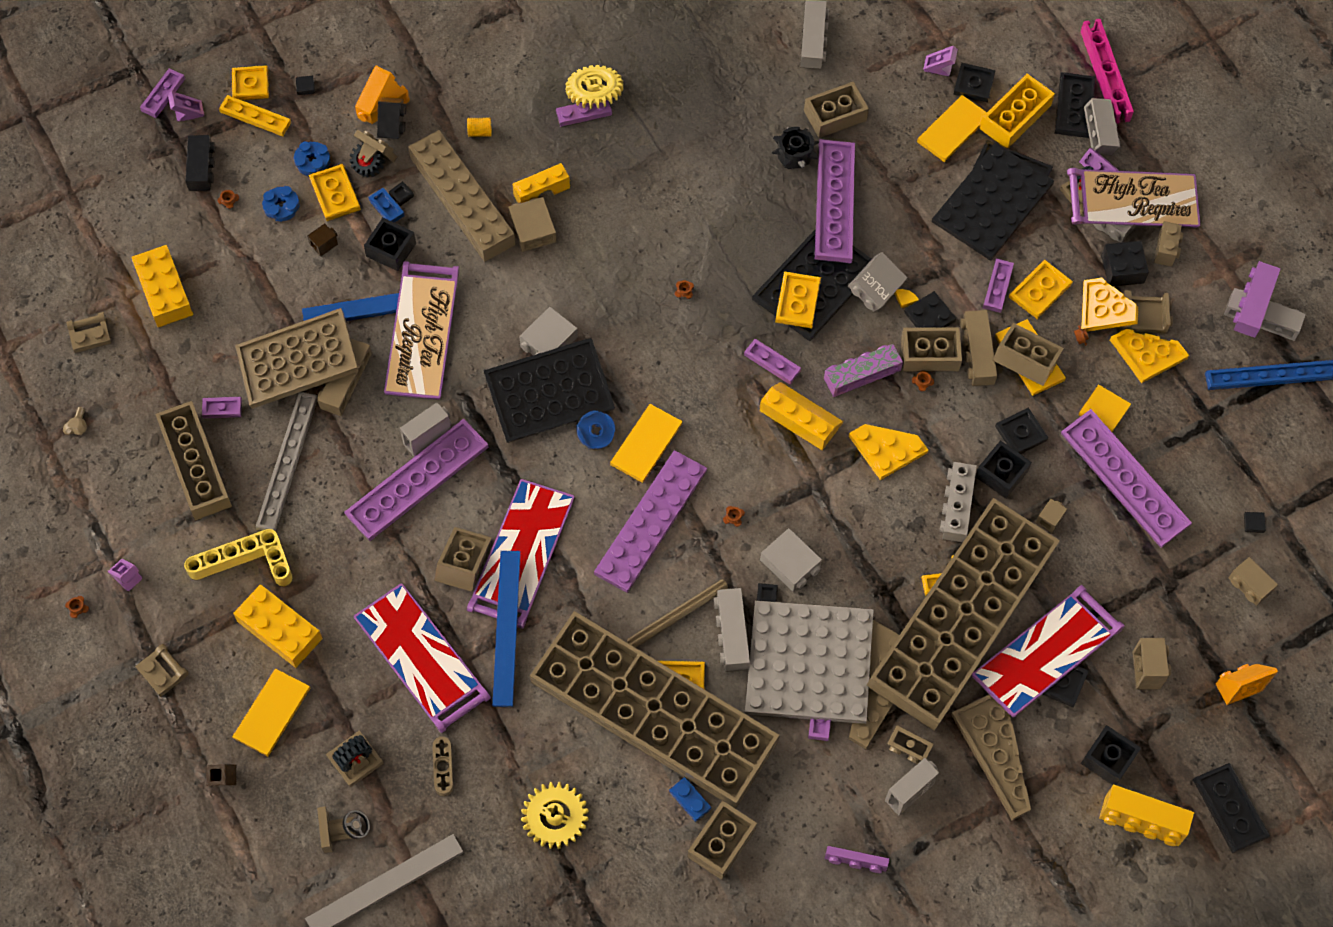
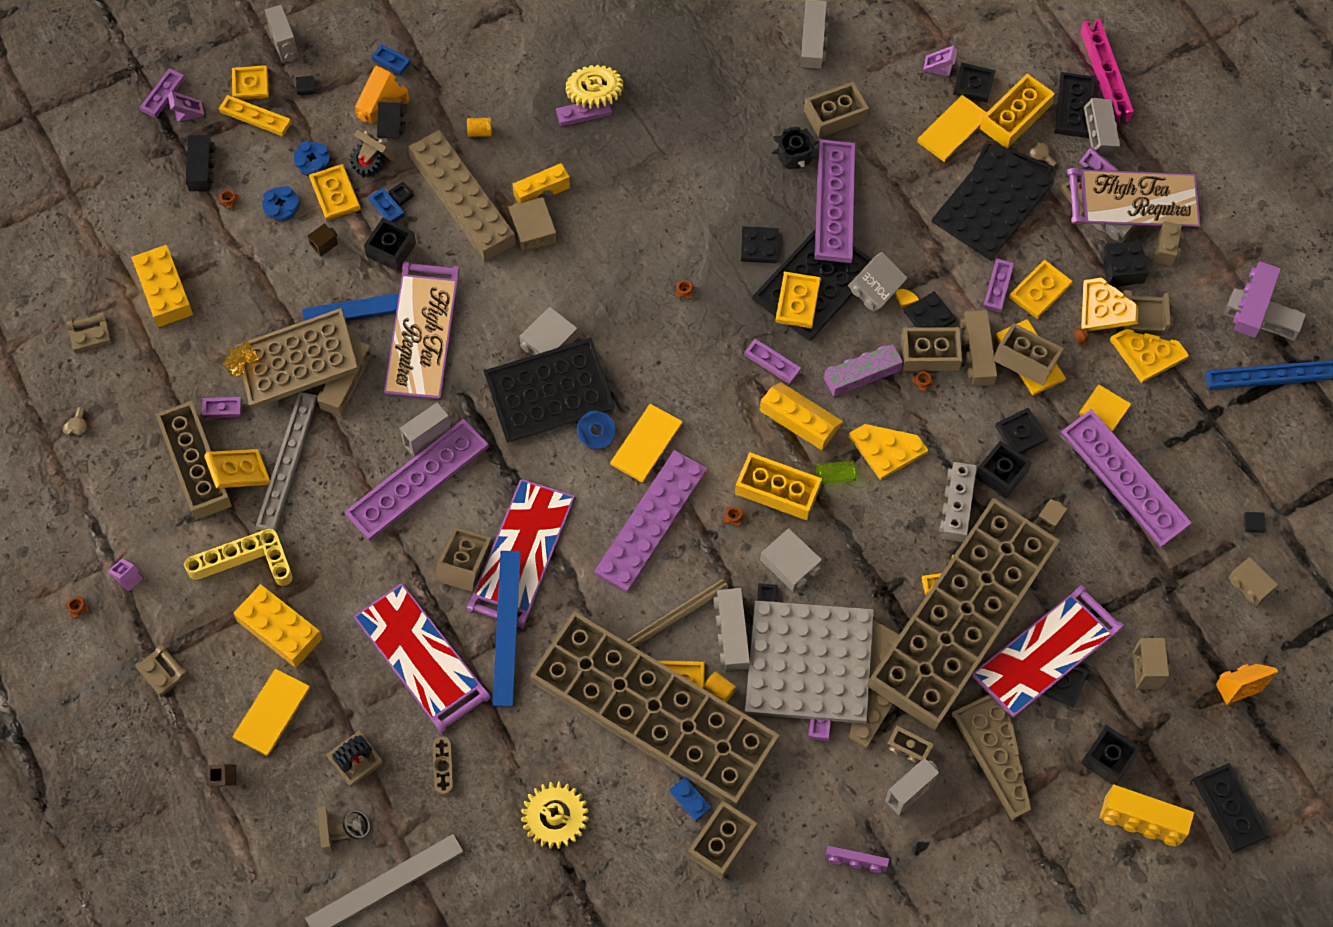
(237, 468): none -> yellow tile
(238, 357): none -> clear yellow hips
(281, 33): none -> light grey brick
(391, 59): none -> blue plate
(720, 686): none -> yellow piece
(759, 244): none -> black plate
(778, 486): none -> yellow brick
(836, 472): none -> clear neon green tile
(1042, 153): none -> dark tan rock

